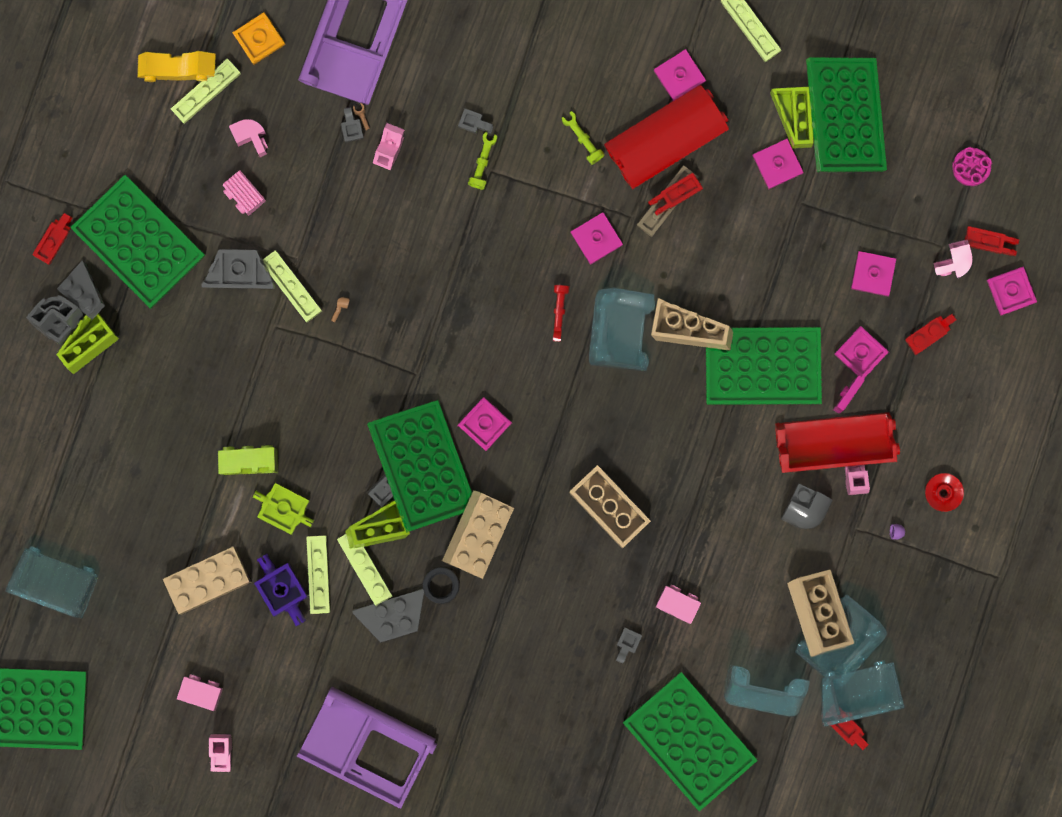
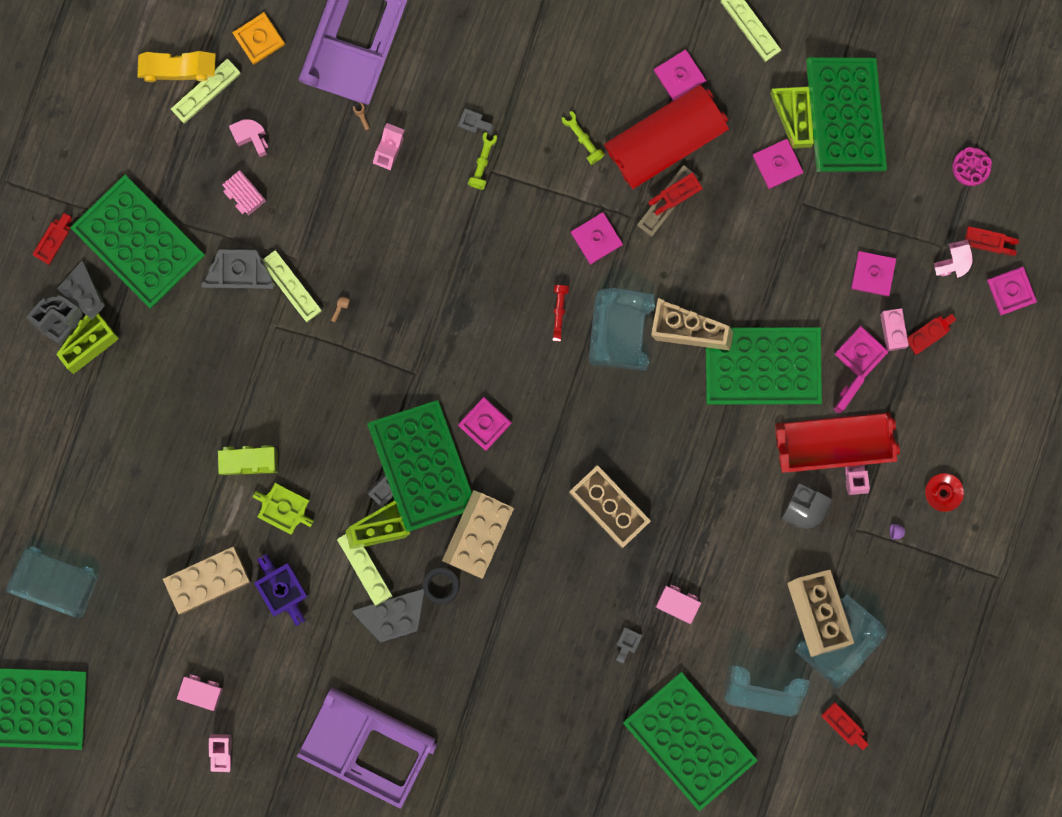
(318, 574): yellowish green plate -> none
(351, 128): dark grey plate -> none
(860, 693): clear light blue windscreen -> none
(894, 329): none -> bright pink brick

